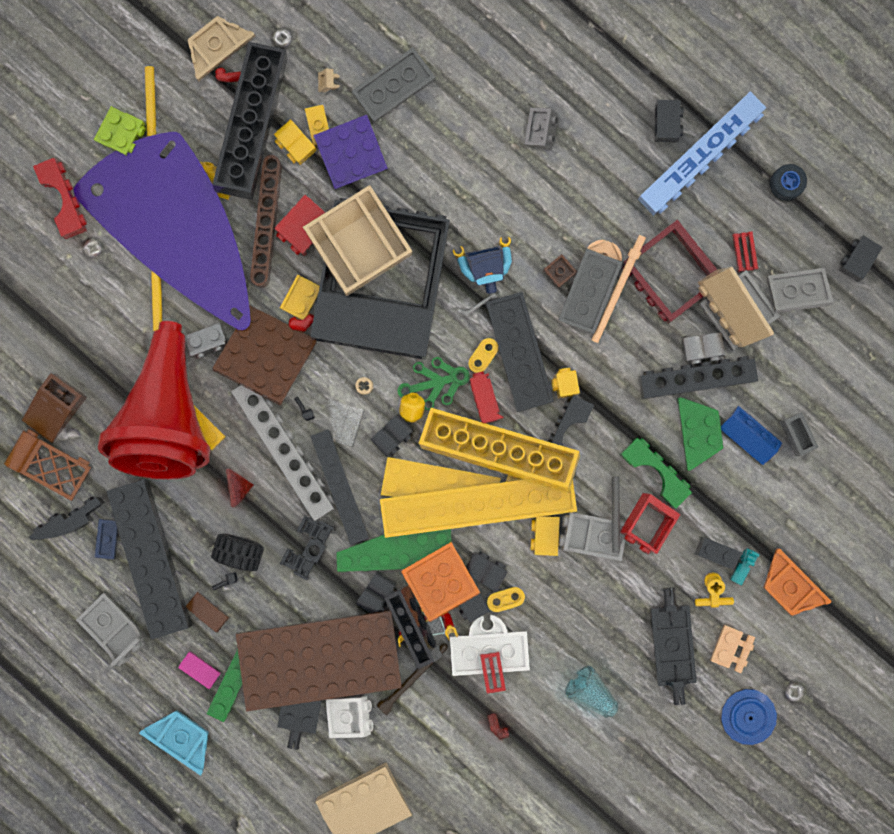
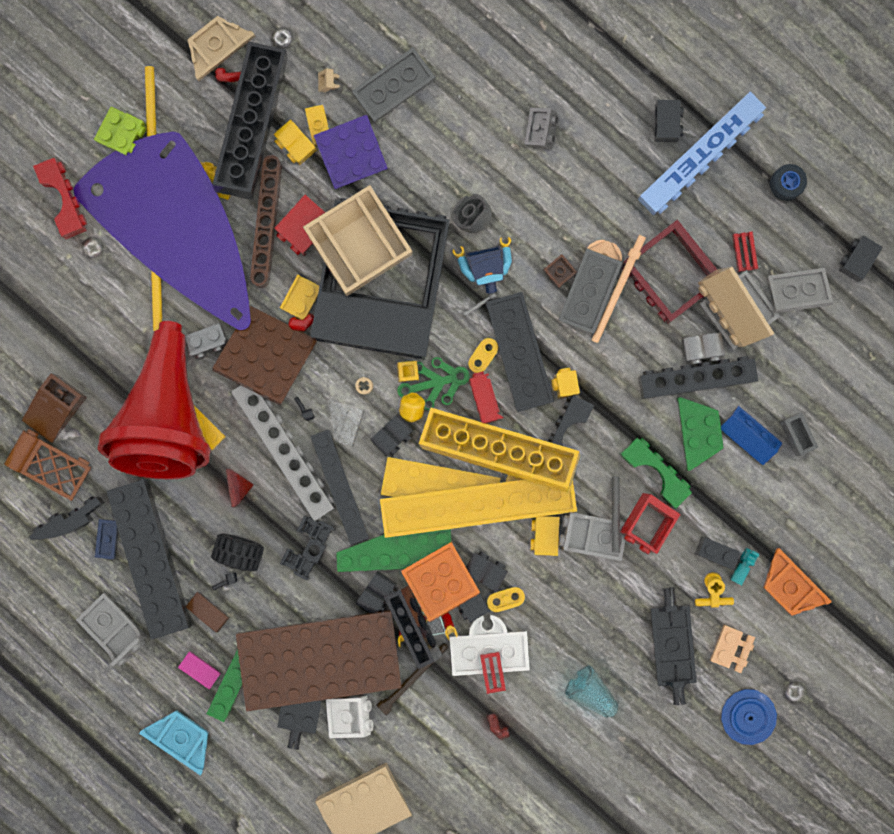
(407, 371): none -> yellow slope
(472, 214): none -> dark grey cylinder

